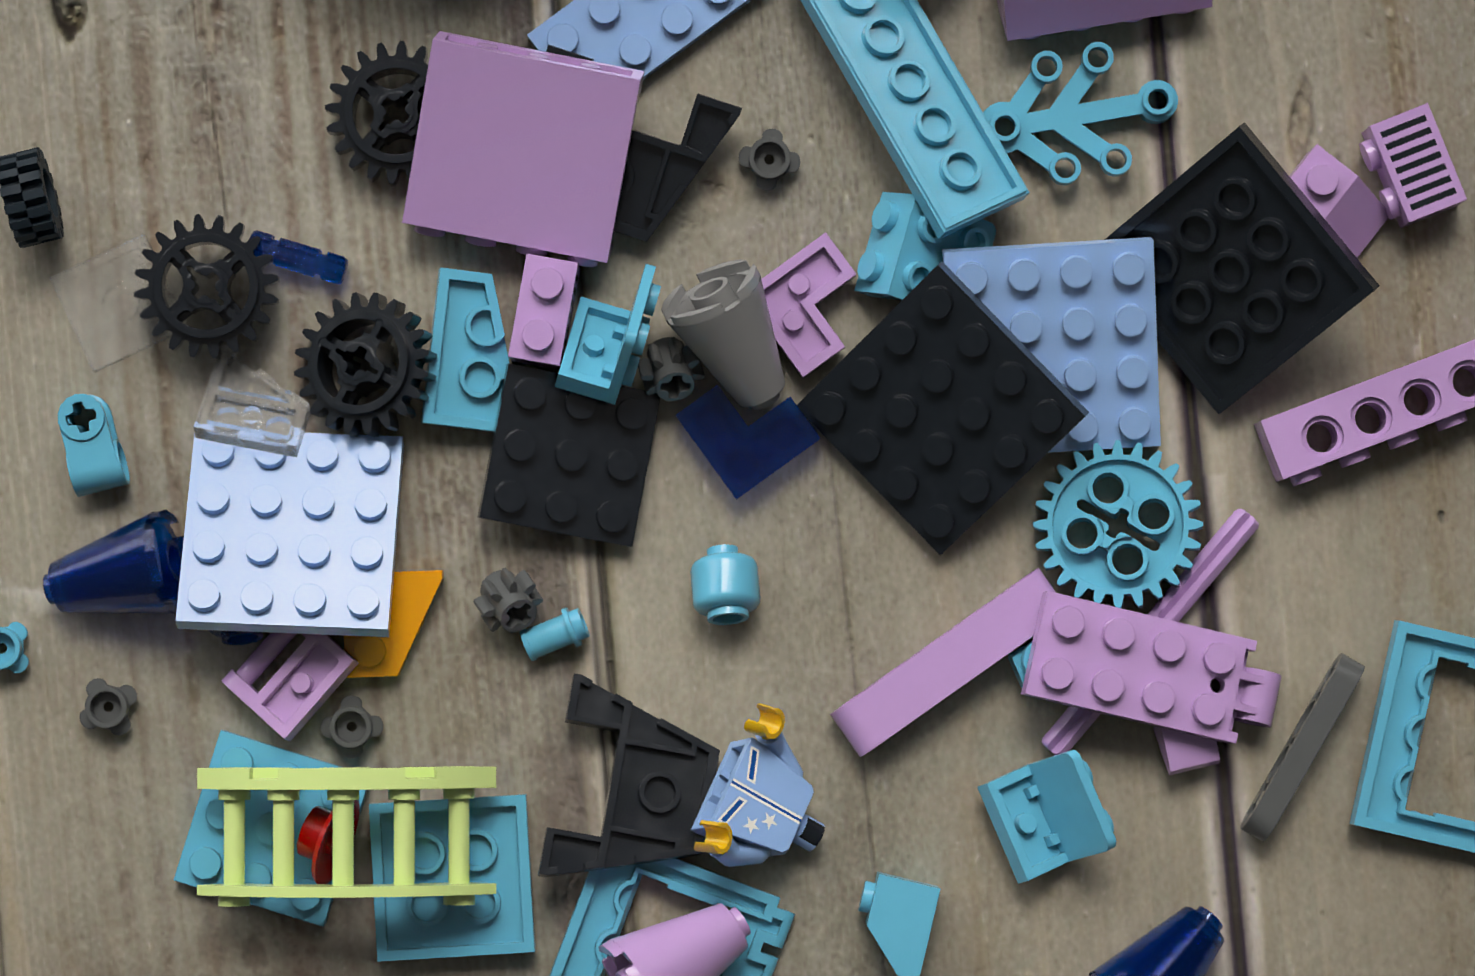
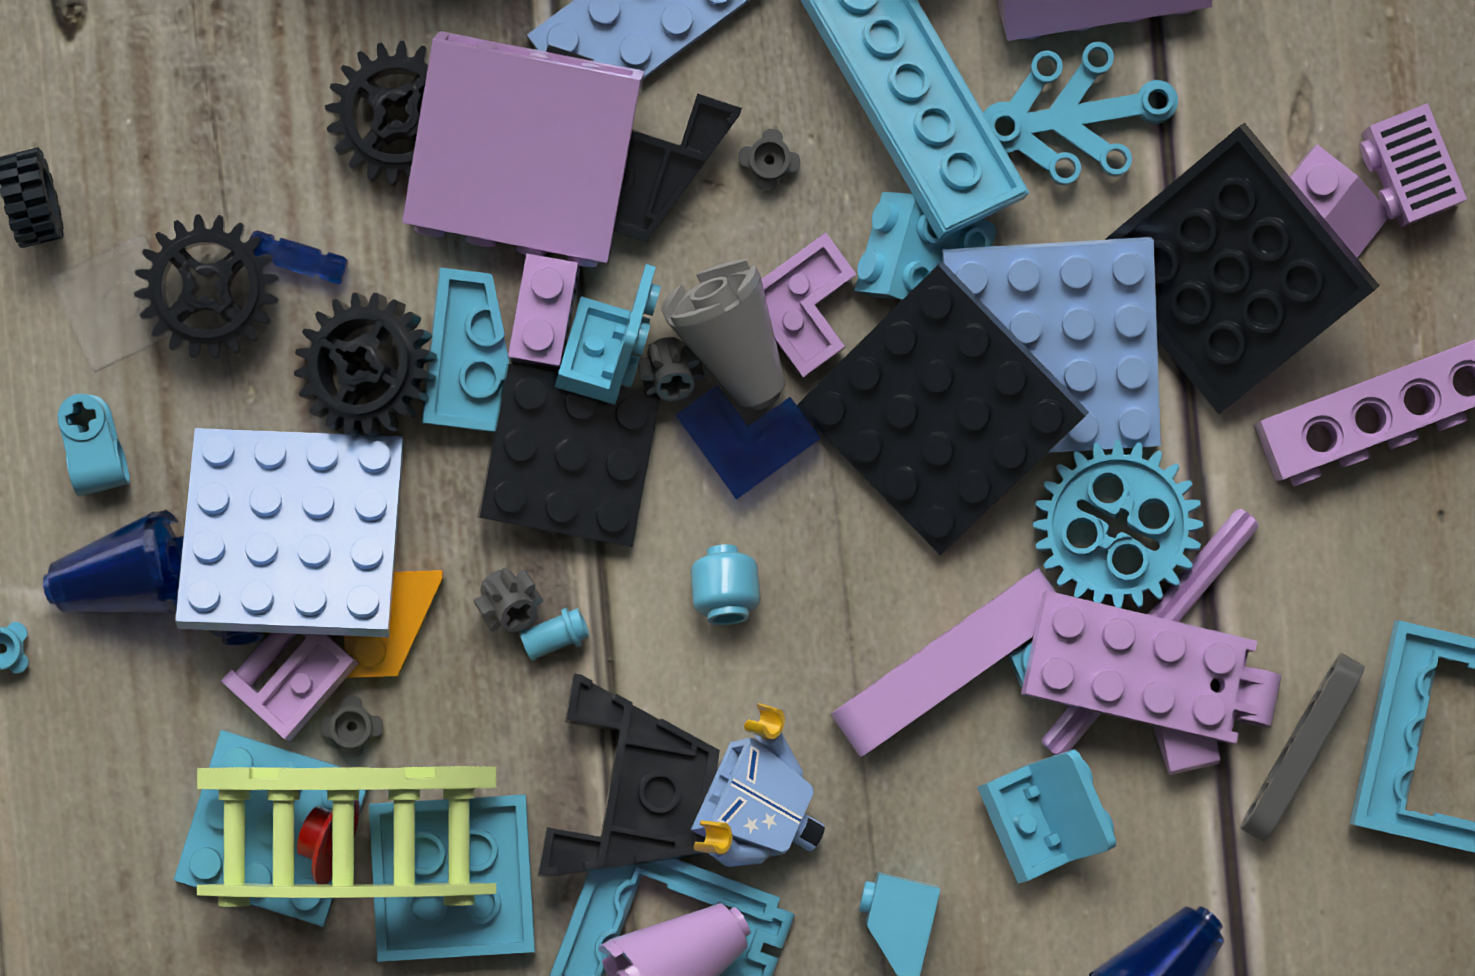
(94, 712): dark grey plate -> none
(250, 409): clear wing -> none

